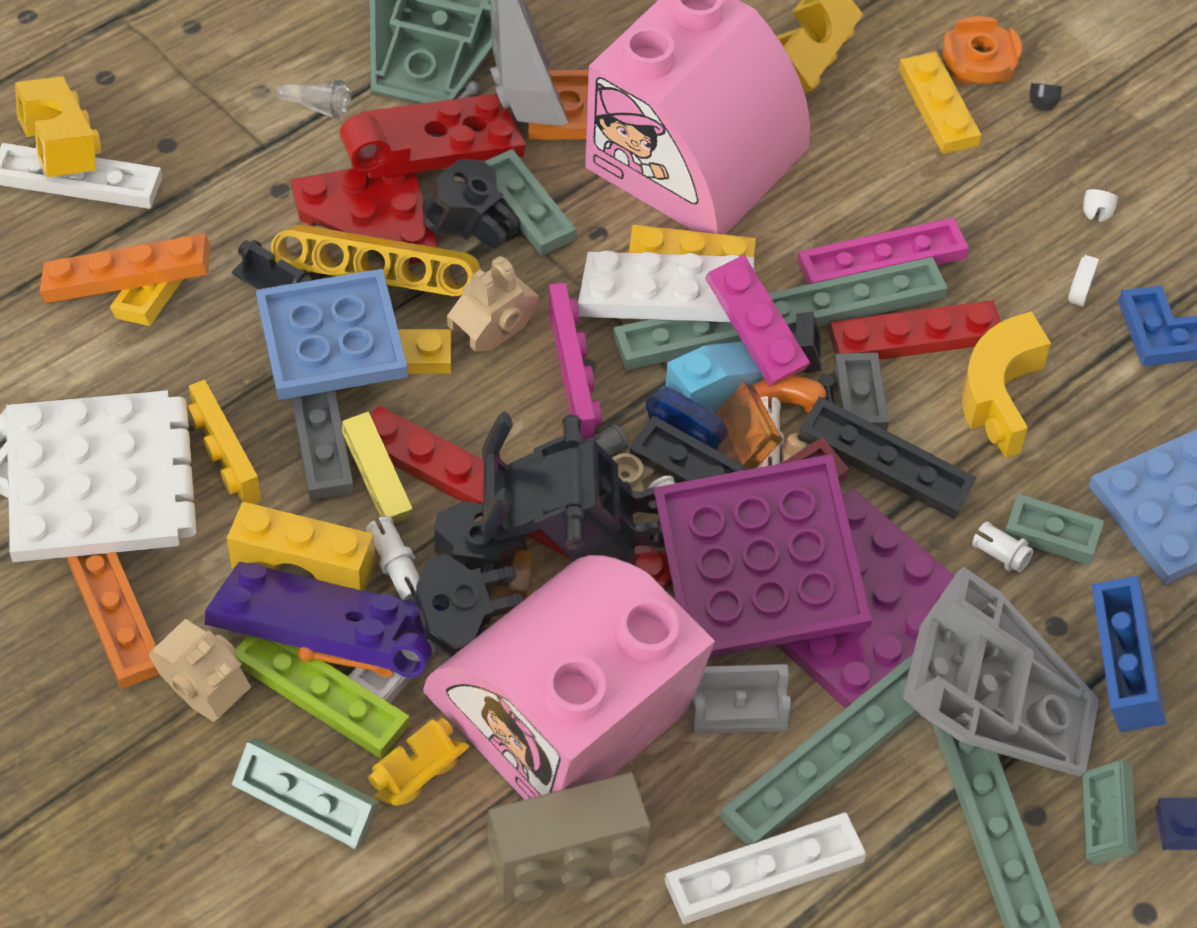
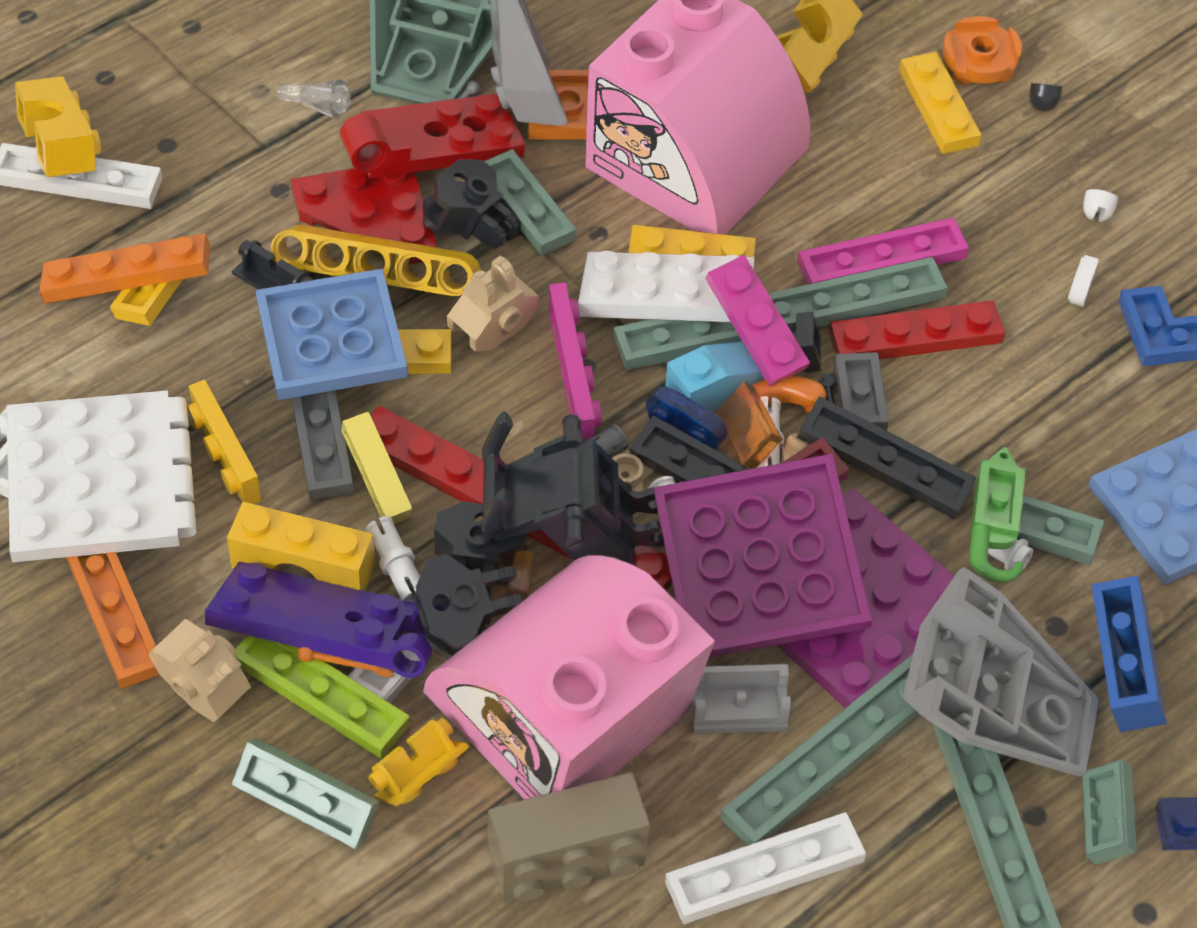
(996, 514): none -> bright green plate
(1001, 355): yellow arch -> none

